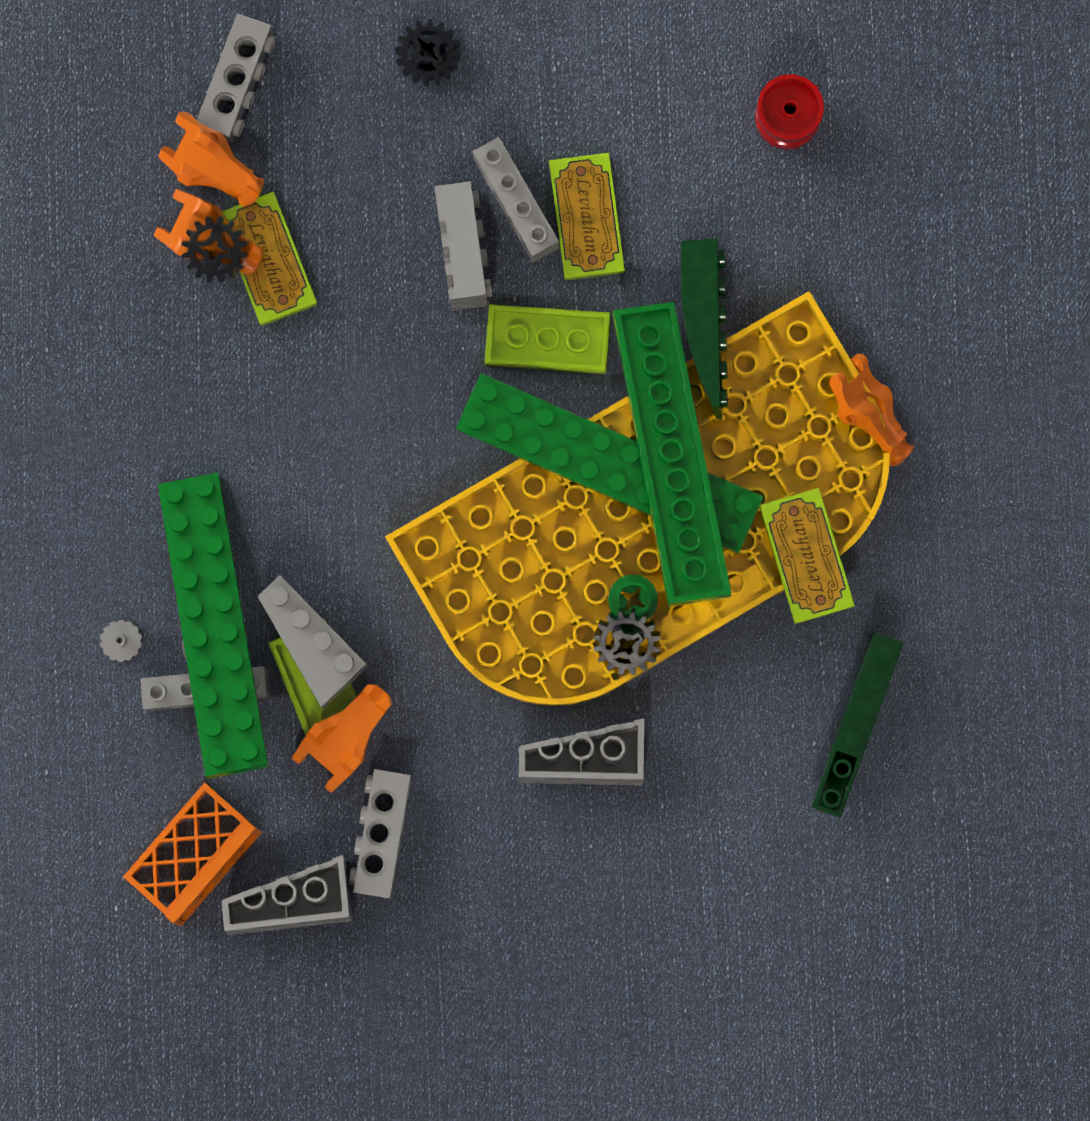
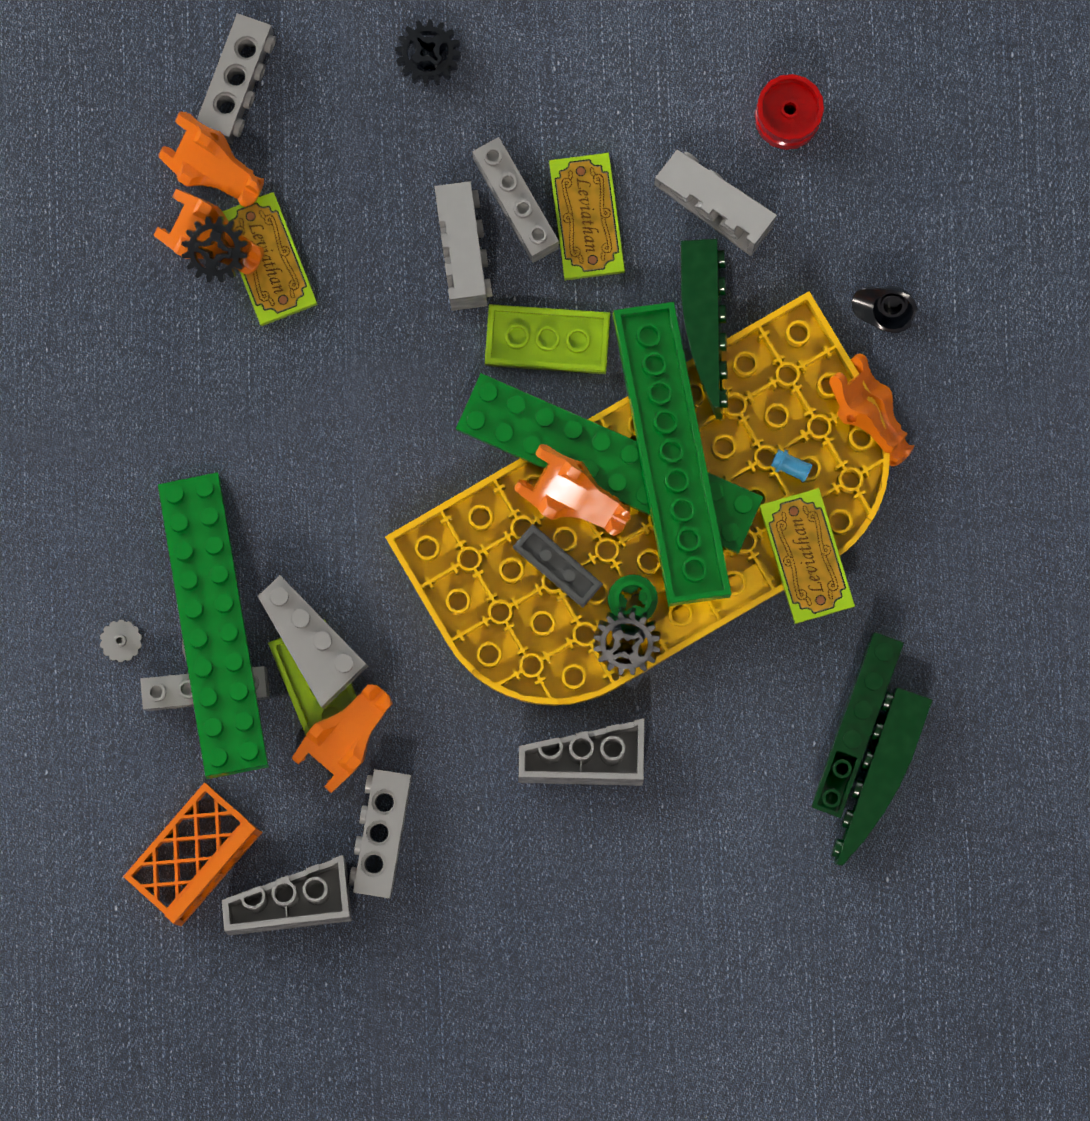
(557, 566): none -> dark grey tile
(571, 491): none -> orange animal
(715, 201): none -> light grey wedge
(791, 465): none -> dark azure pin
(884, 767): none -> dark green slope
(885, 308): none -> black piece

